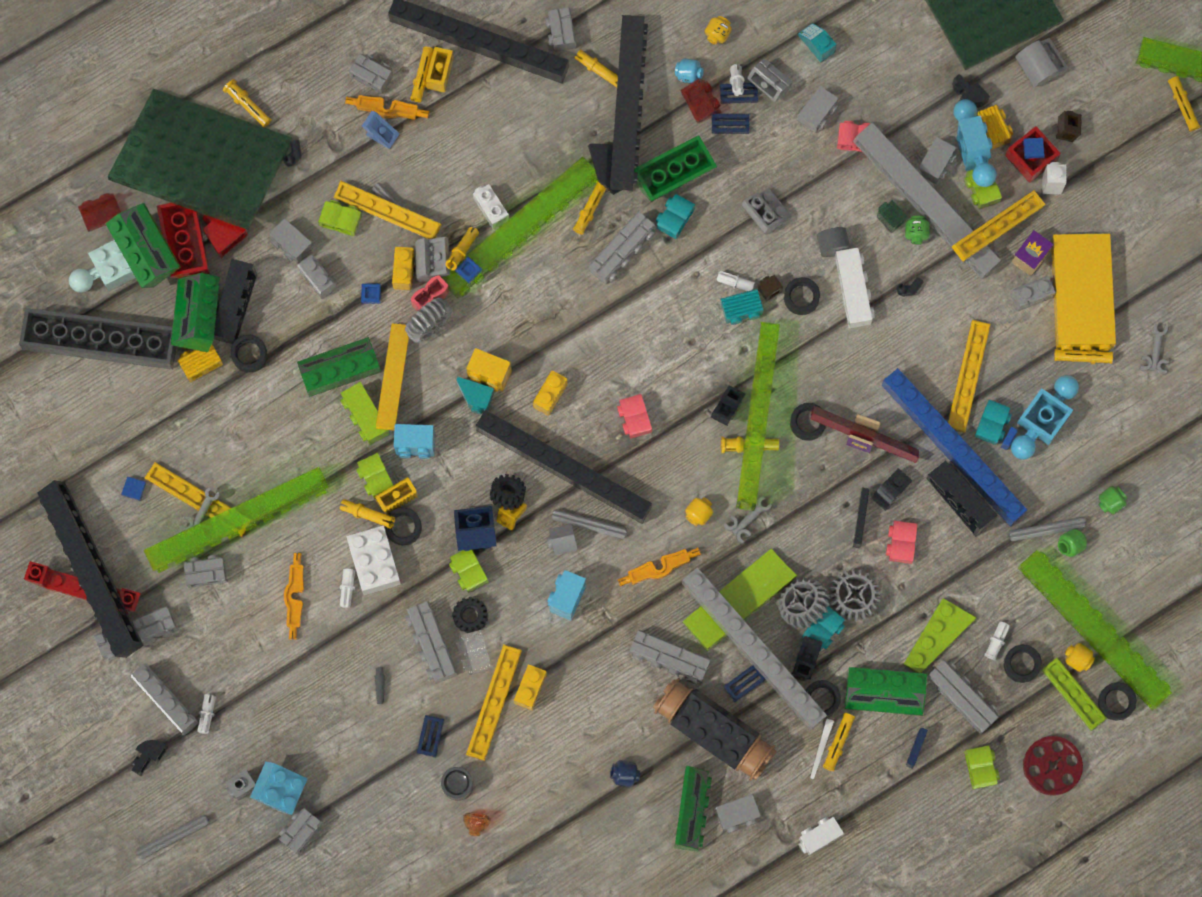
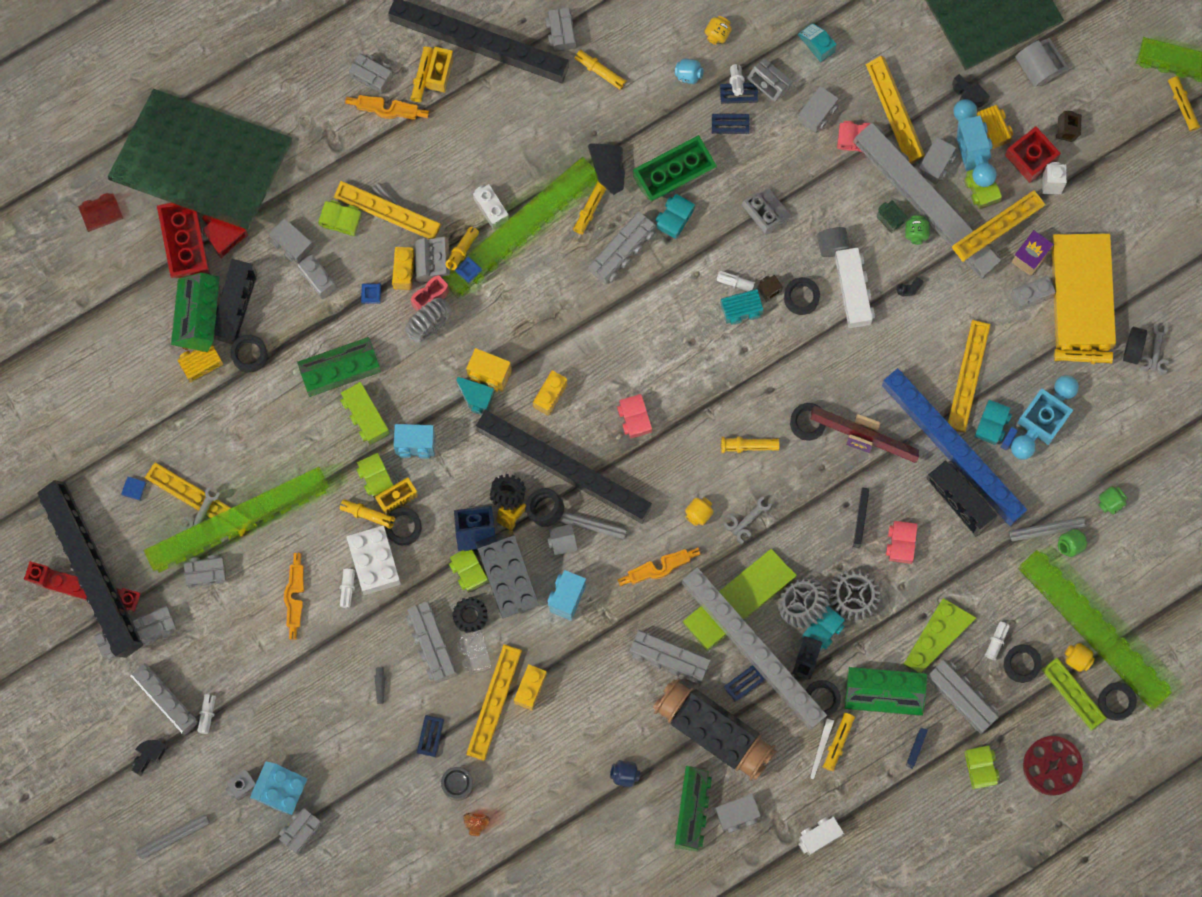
(97, 338): dark grey brick -> none
(108, 265): light aqua brick -> none
(143, 246): green slope -> none
(240, 97): yellow pin -> none
(295, 154): black arm -> none
(380, 130): medium blue slope -> none
(392, 378): yellow tile -> none
(506, 573): none -> piece
(535, 498): none -> black tyre
(627, 103): black brick -> none
(701, 100): clear red bracket -> none
(728, 405): black brick -> none
(757, 416): clear neon green brick -> none
(891, 489): black brick -> none
(895, 109): none -> yellow plate
(1033, 148): blue tile -> none
(1135, 345): none -> black tyre

